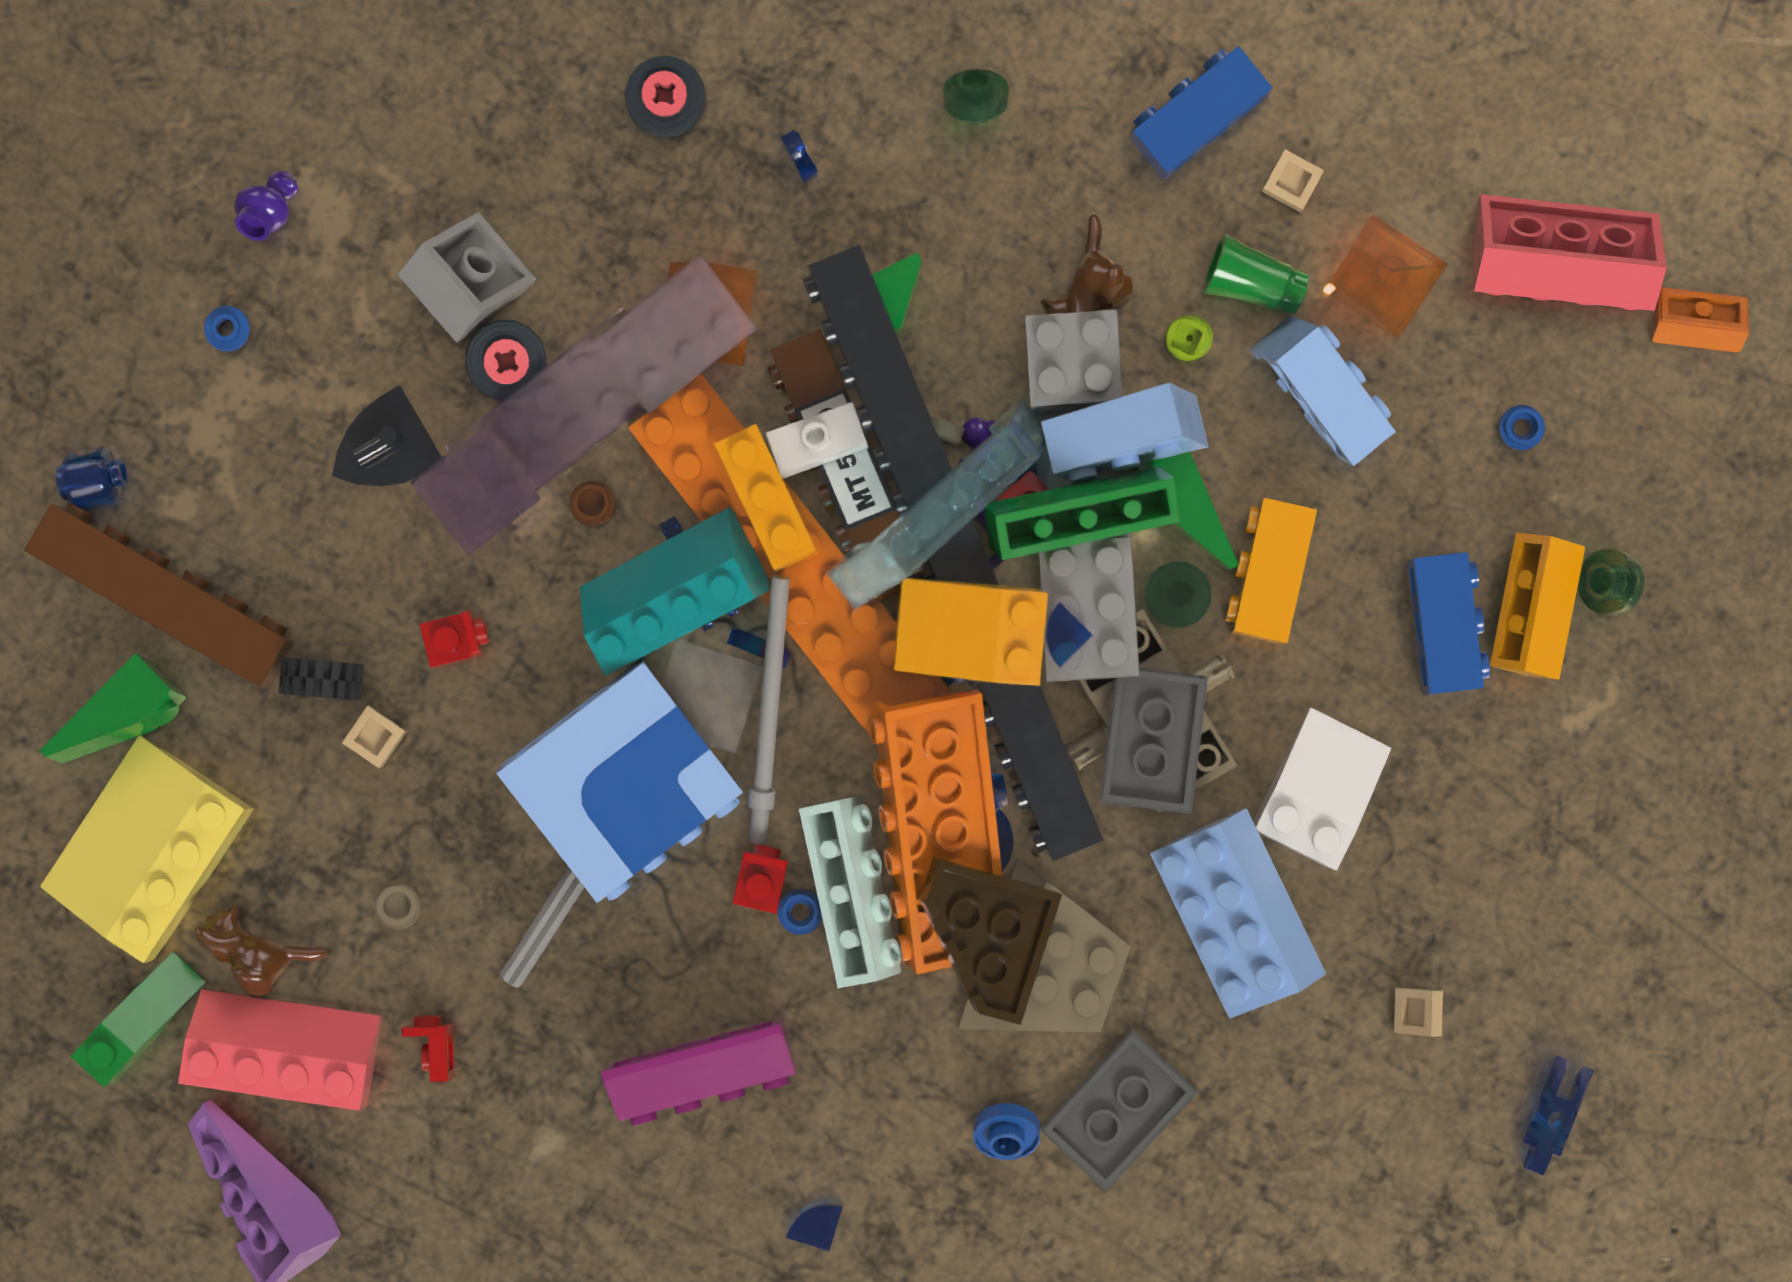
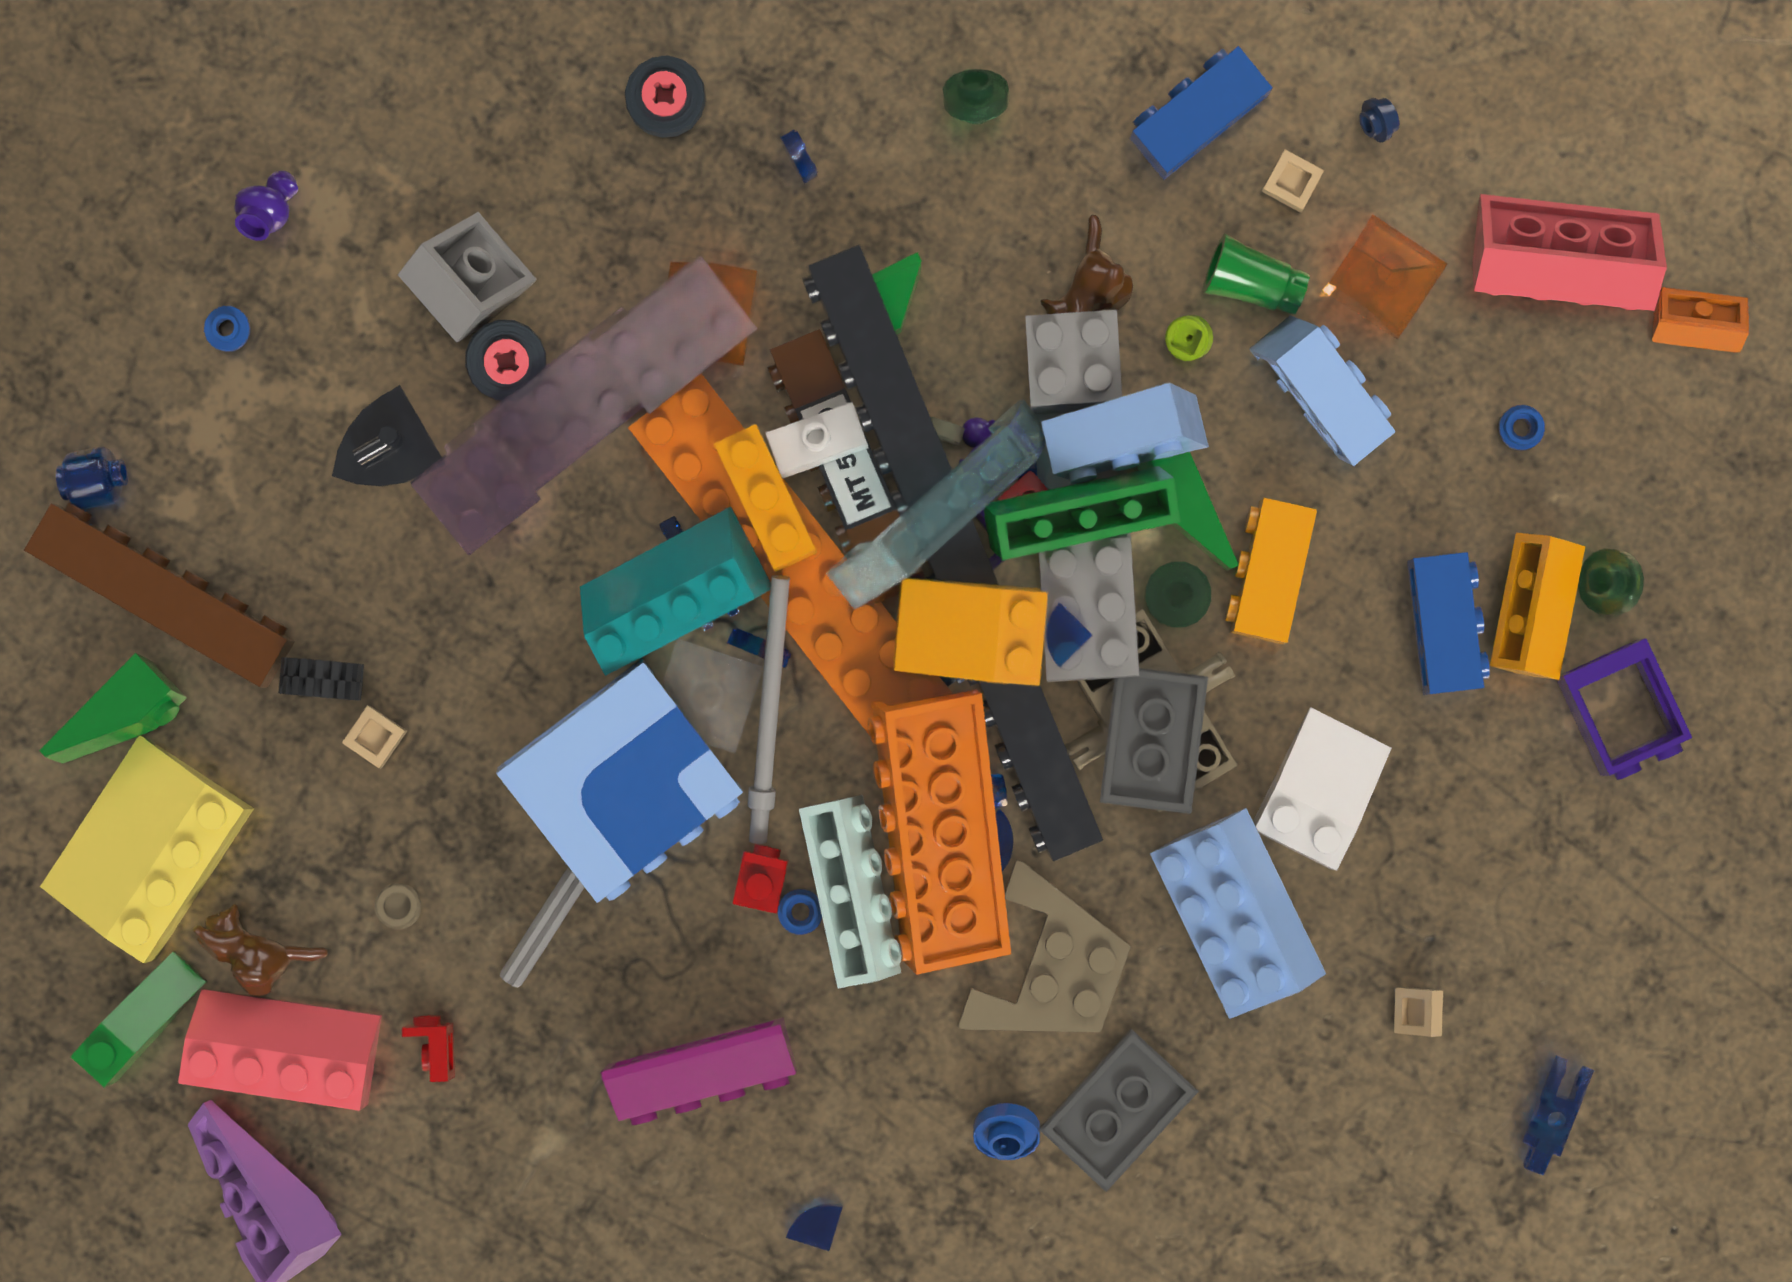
(454, 638): red bracket -> none
(592, 503): reddish brown plate -> none
(991, 933): dark brown plate -> none
(1379, 119): none -> dark blue plate
(1662, 747): none -> dark purple window

